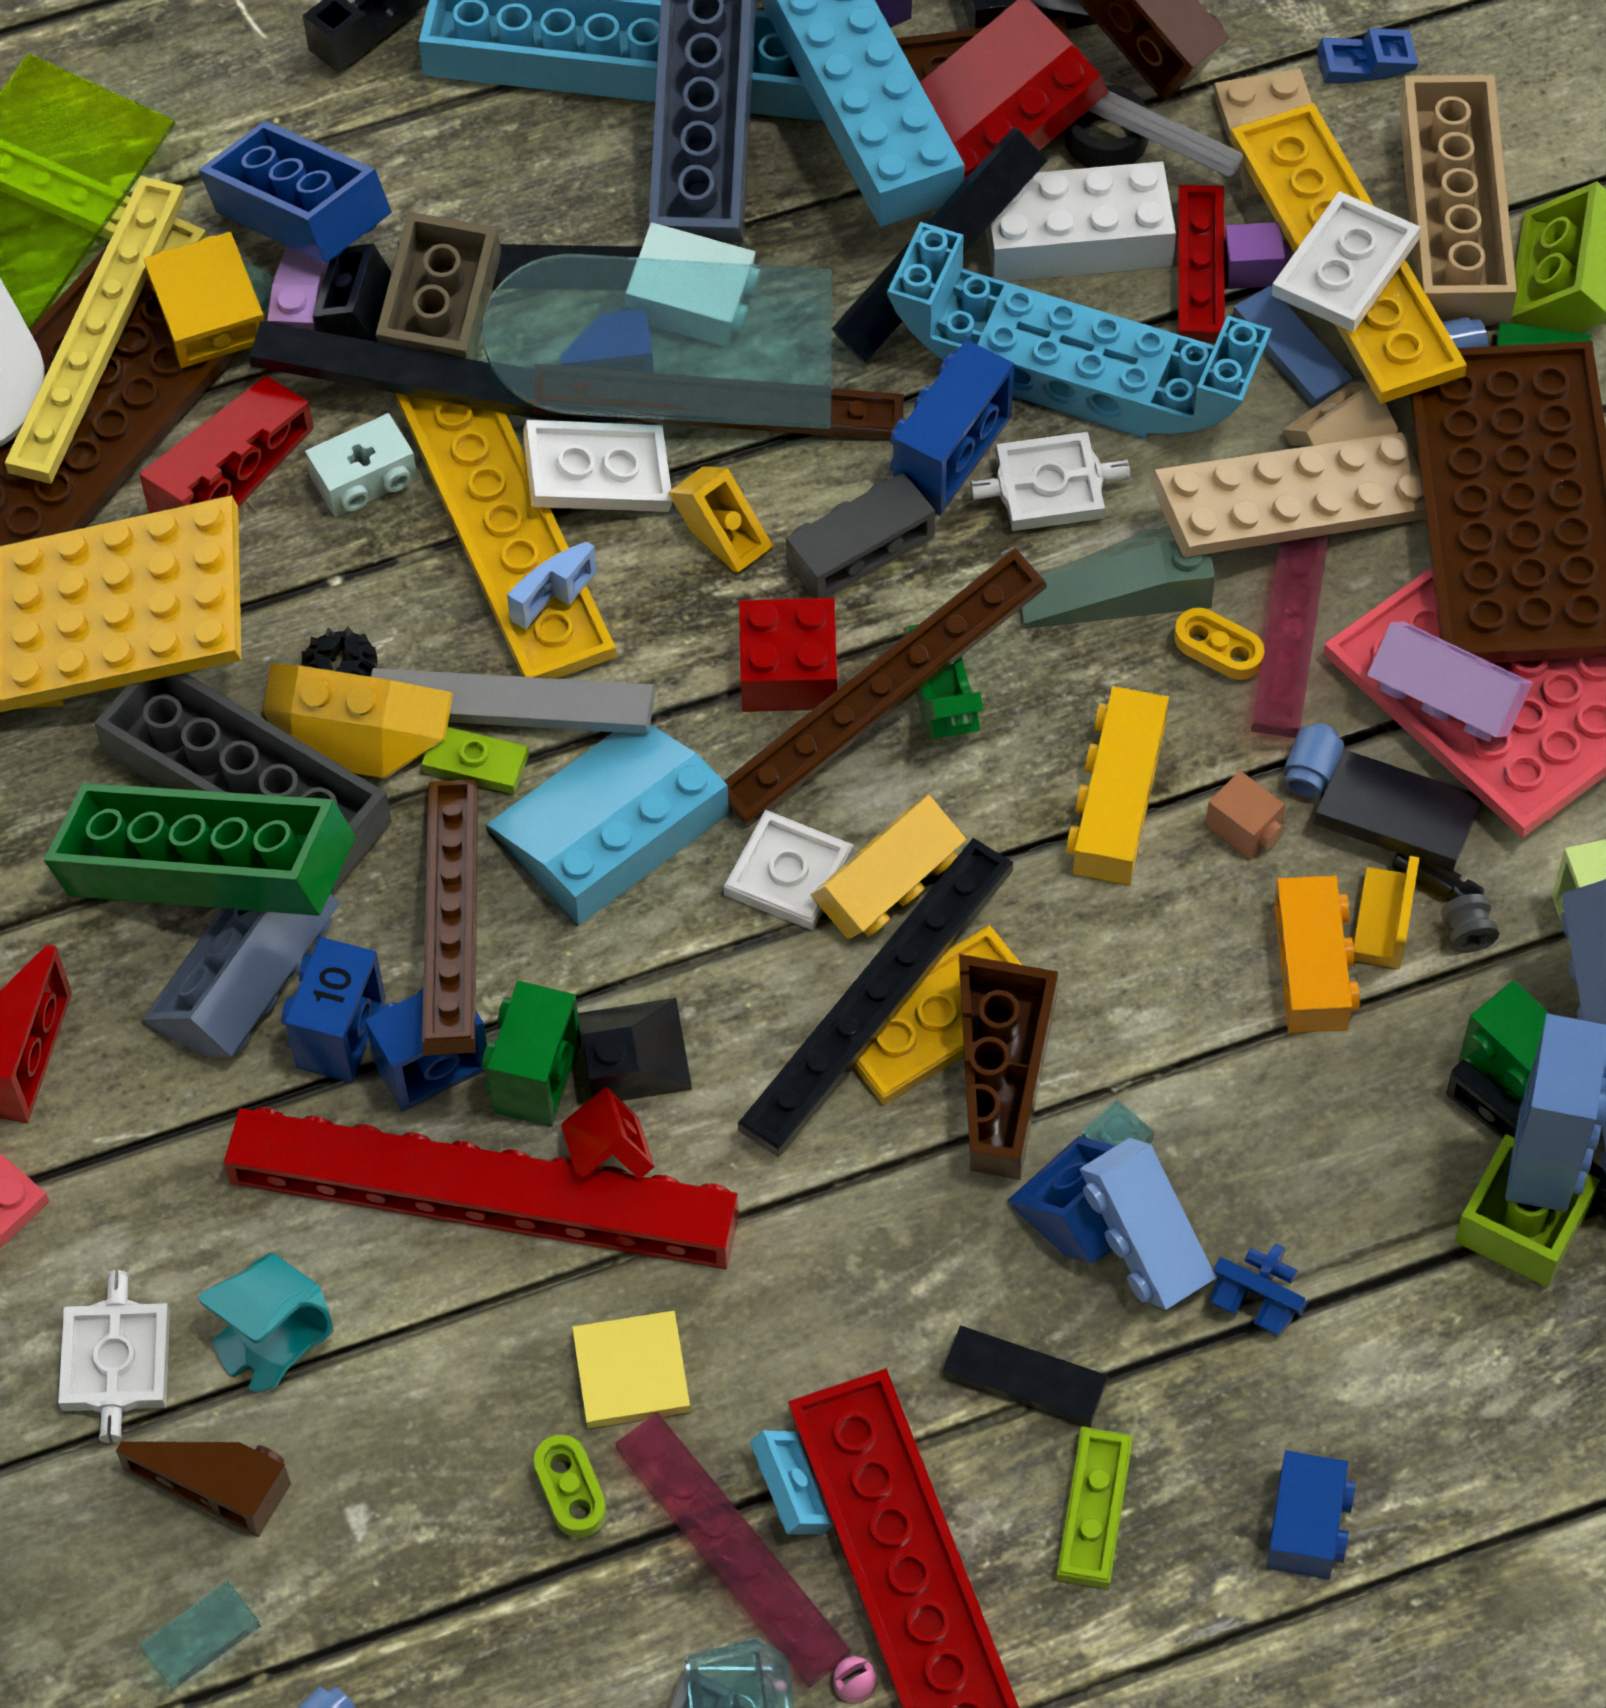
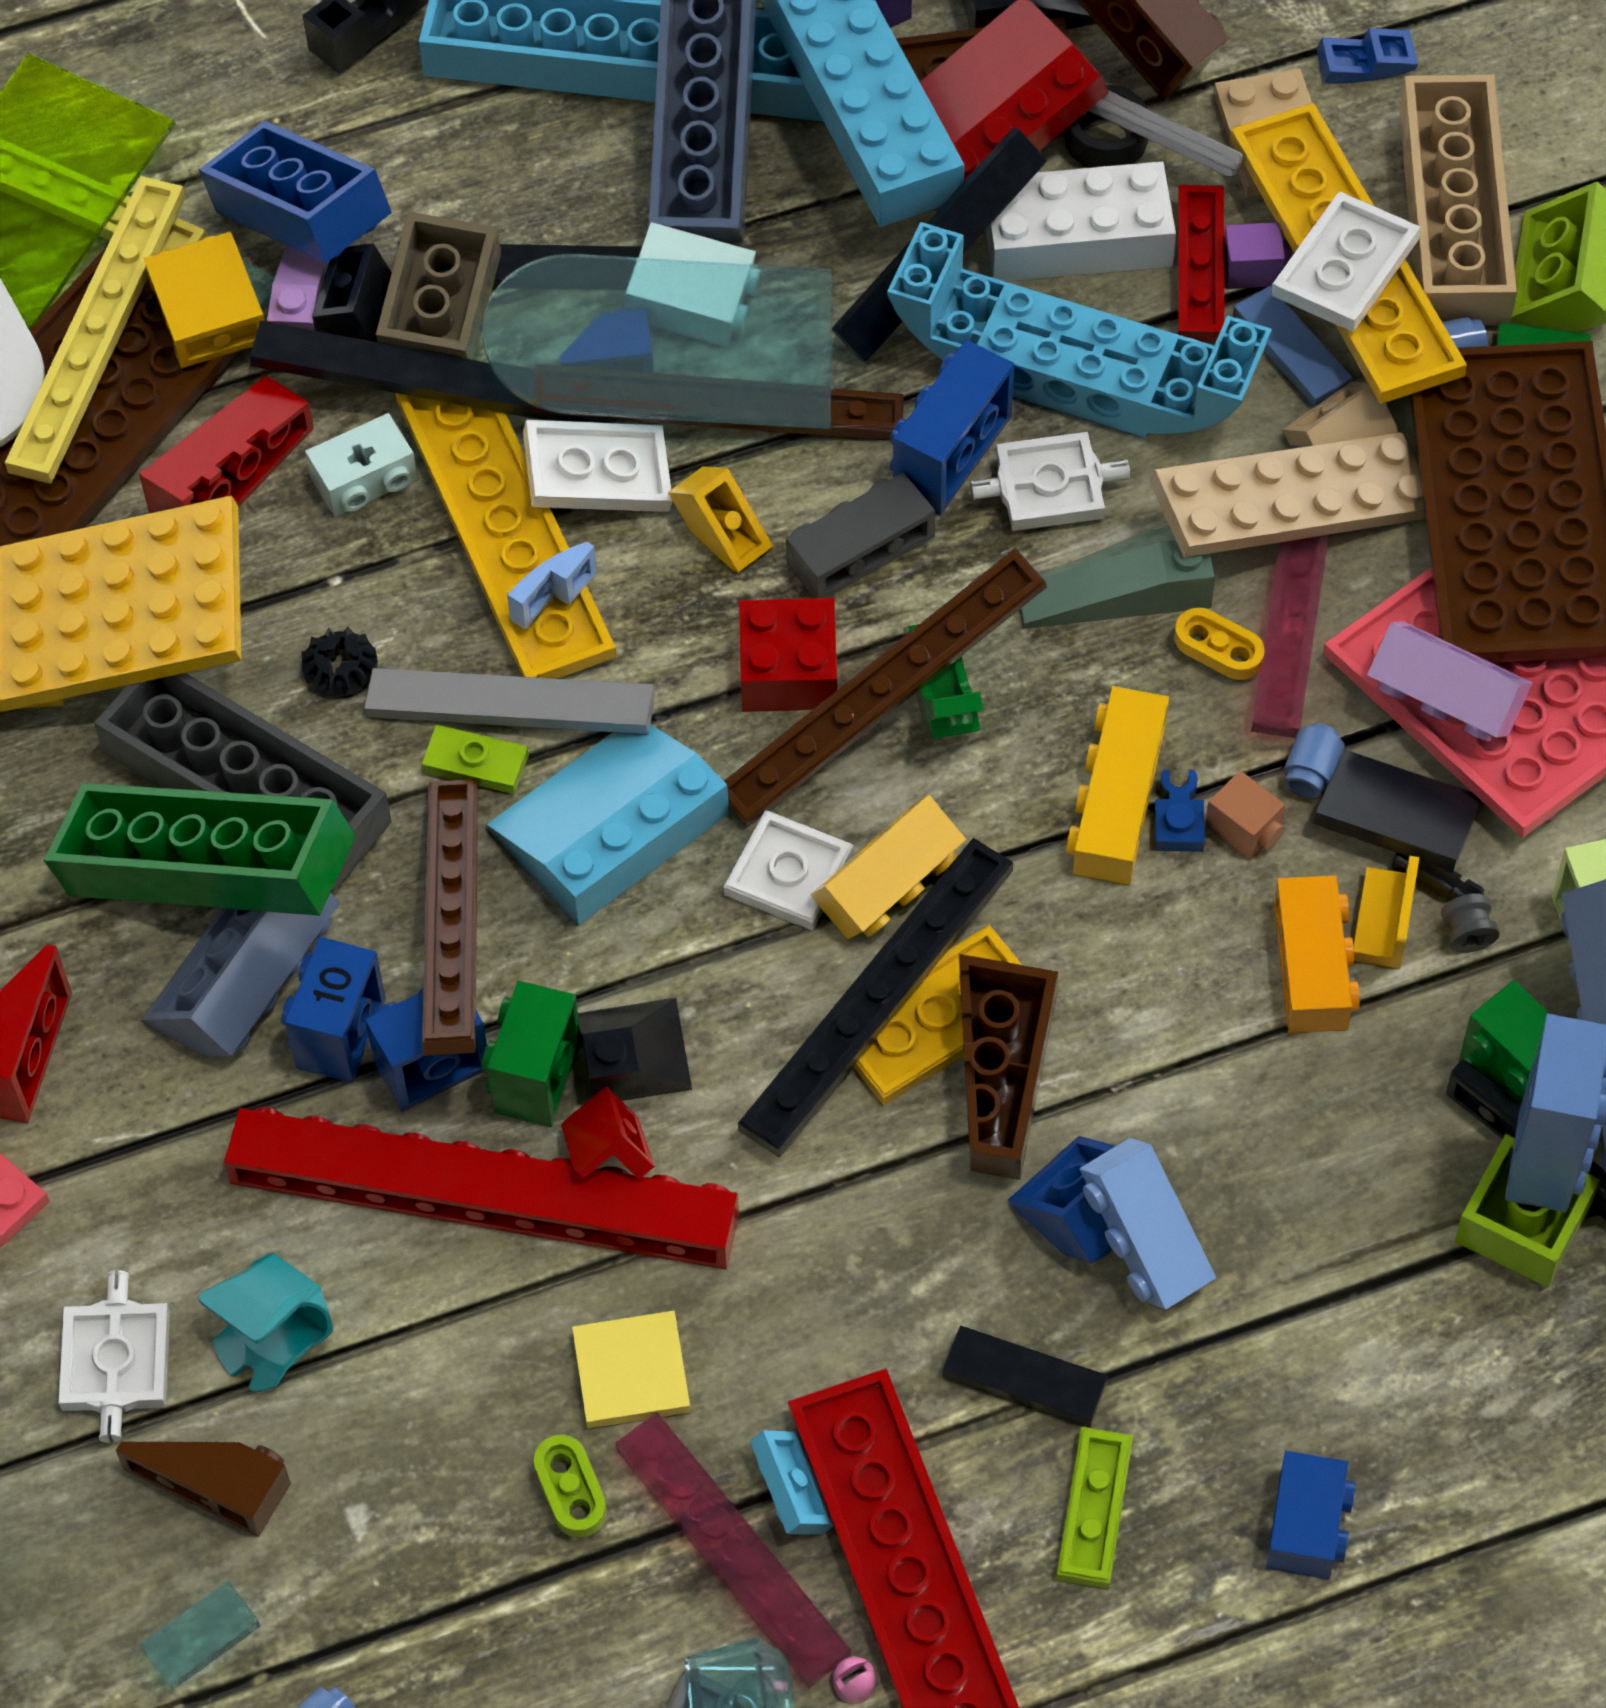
(357, 719): yellow wedge -> none
(1117, 1125): clear light blue plate -> none
(1178, 817): none -> blue plate
(1279, 1302): blue hips -> none

